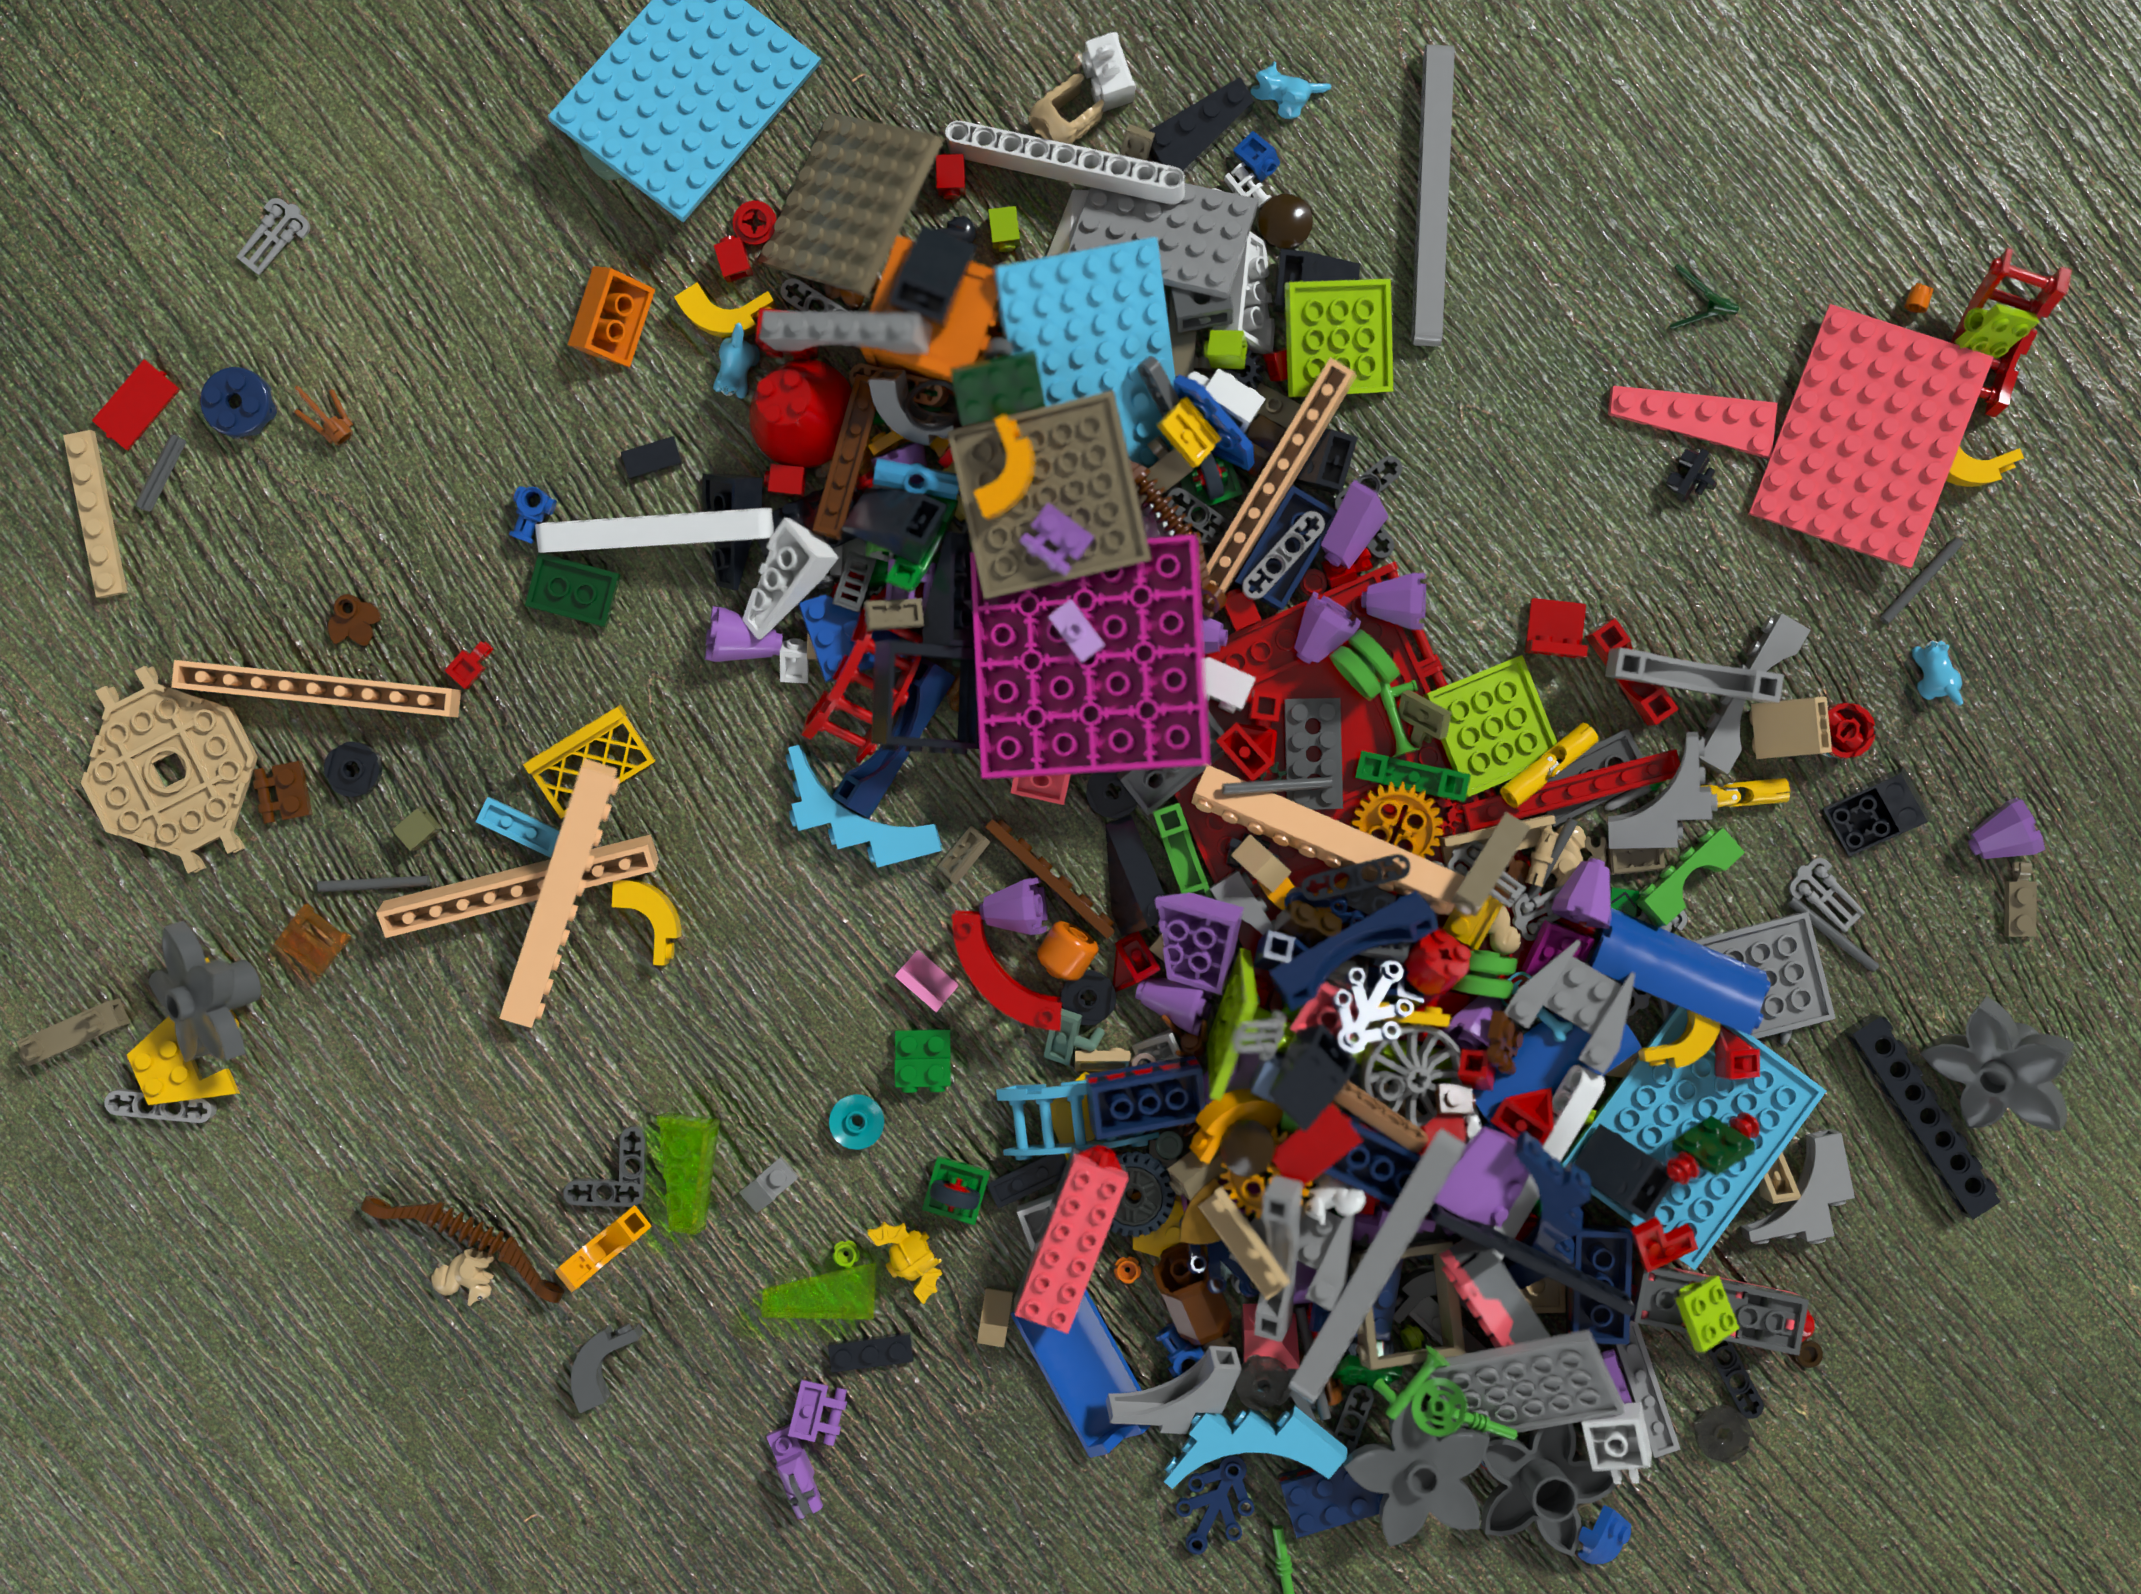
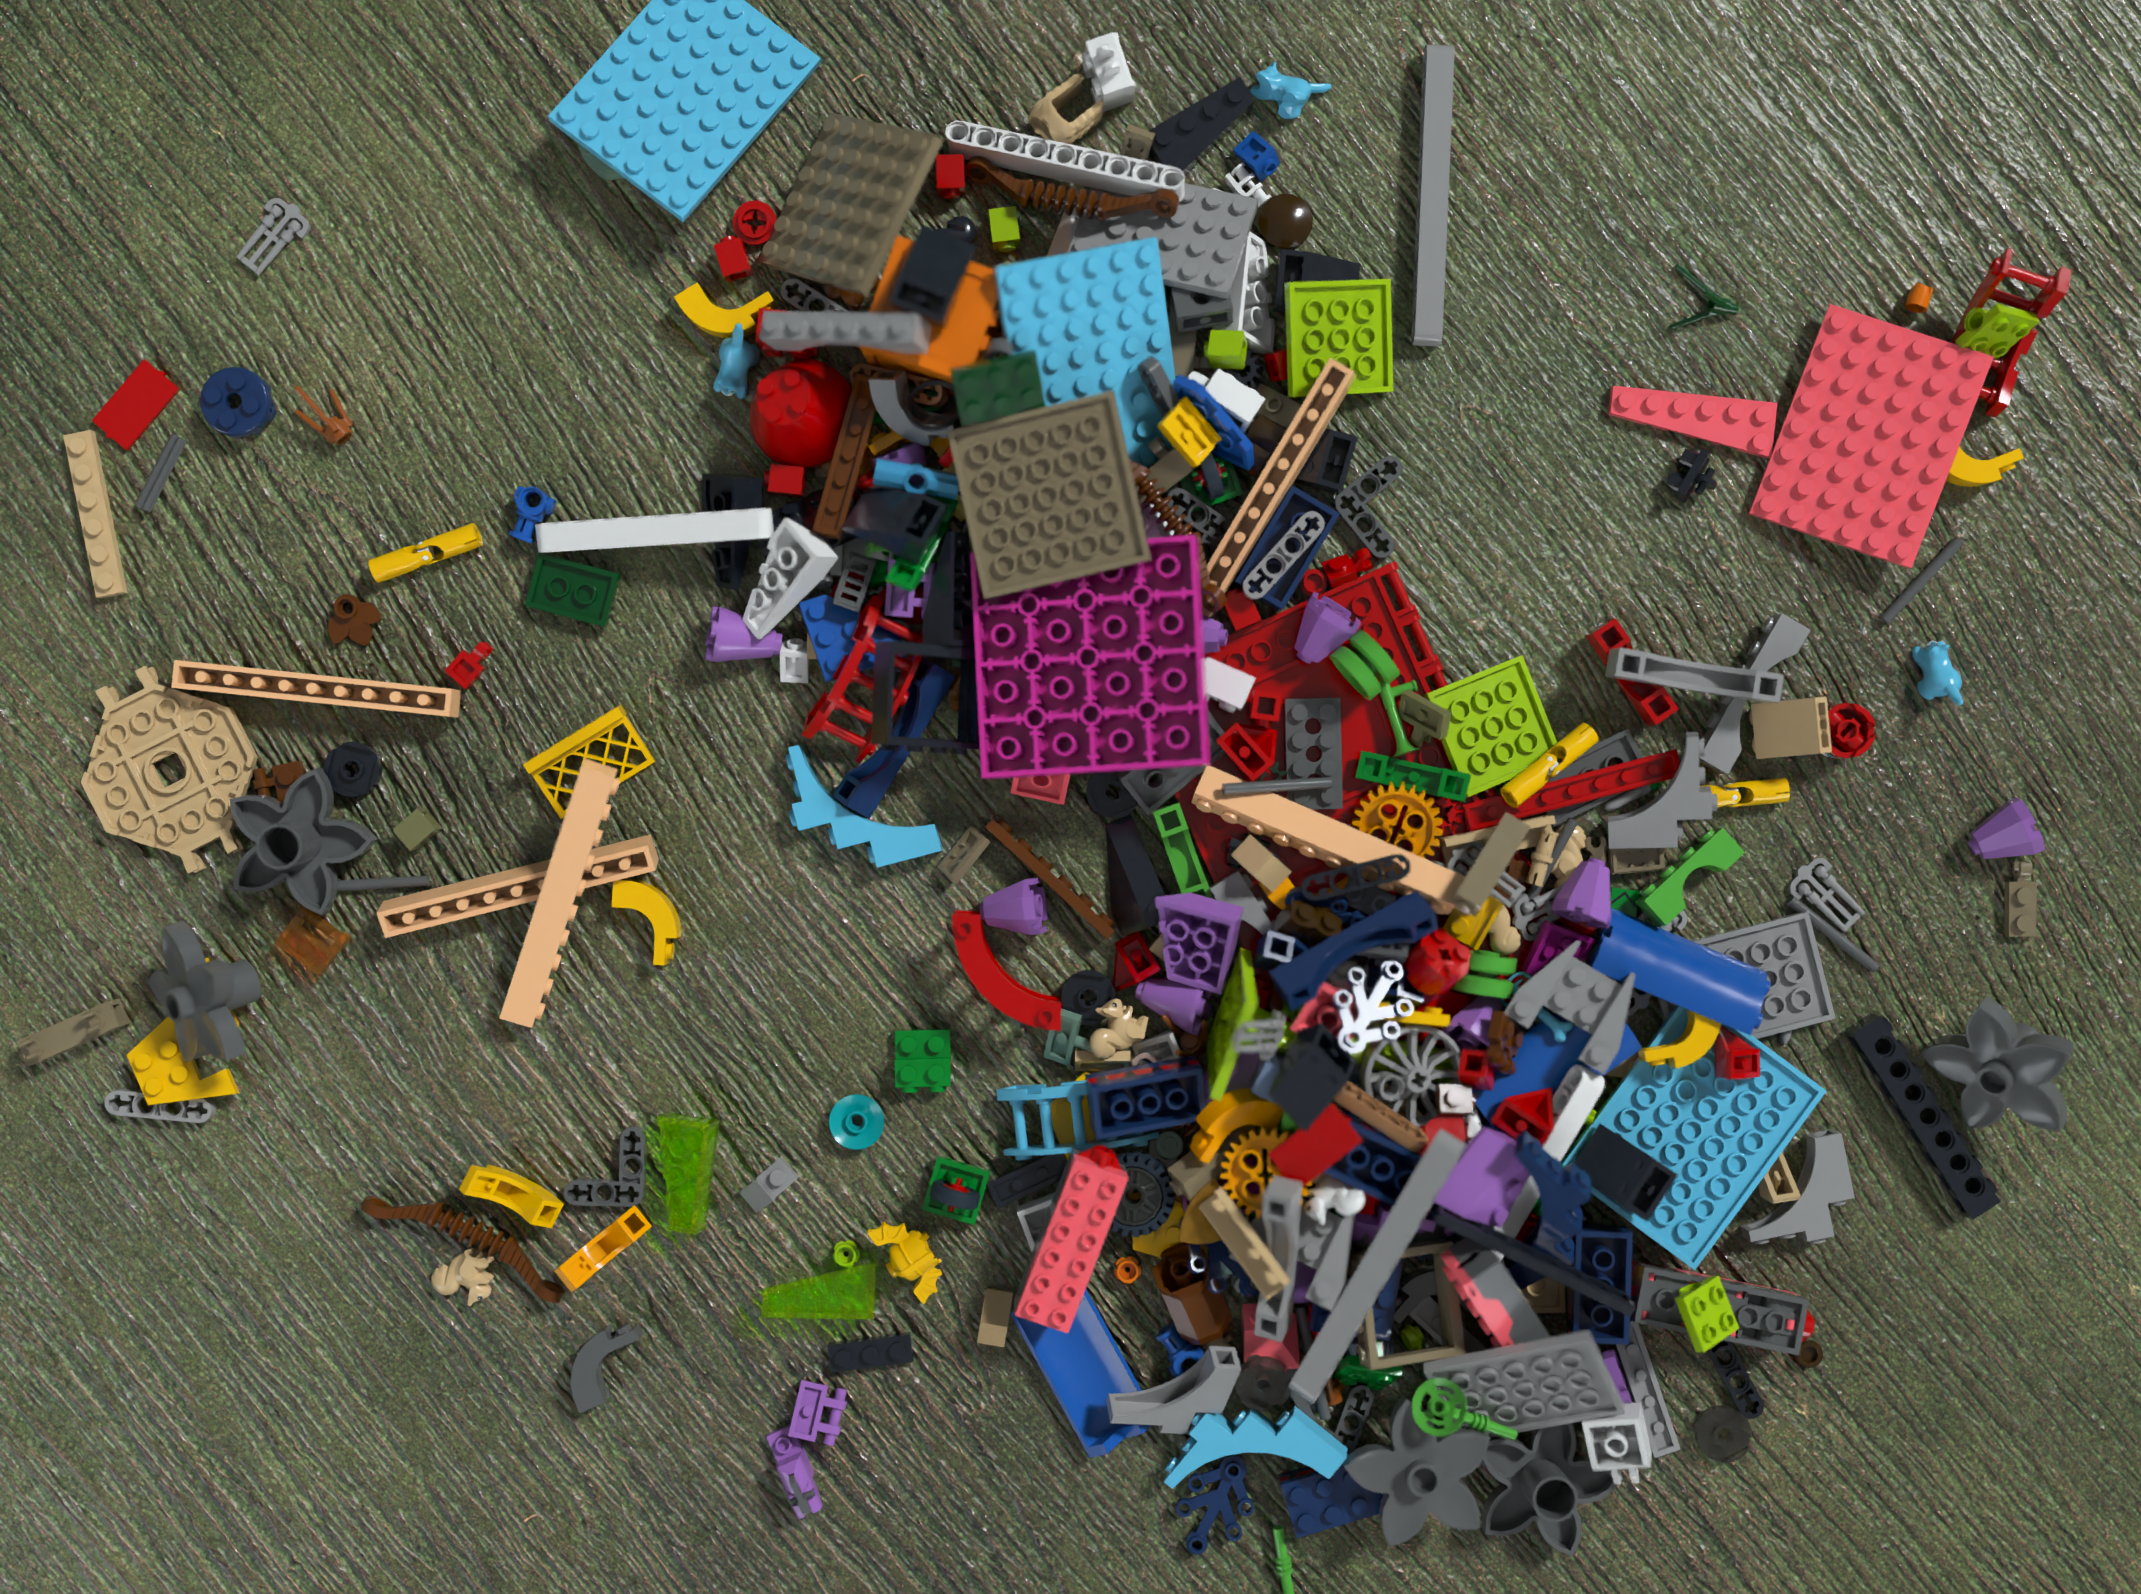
(297, 841): none -> dark grey plant
(412, 557): none -> yellow piece
(518, 826): medium azure plate -> none
(523, 1196): none -> yellow arch
(611, 316): orange slope -> none
(651, 457): black tile -> none
(894, 614): dark tan plate -> none
(926, 980): bright pink panel -> none
(1017, 476): light orange arch -> none
(1061, 531): medium lavender plate -> none
(1067, 951): orange head -> none
(1076, 631): lavender plate -> none
(1106, 206): none -> reddish brown piece
(1121, 1032): none -> tan animal
(1247, 1148): dark brown dish -> none
(1353, 525): medium lavender slope -> none
(1398, 600): medium lavender cone -> none
(1398, 1403): bright green piece -> none
(1556, 628): red bracket -> none
(1605, 1539): blue slope -> none
(1660, 1248): red plate -> none
(1712, 1147): dark green plate -> none
(1877, 812): black slope -> none

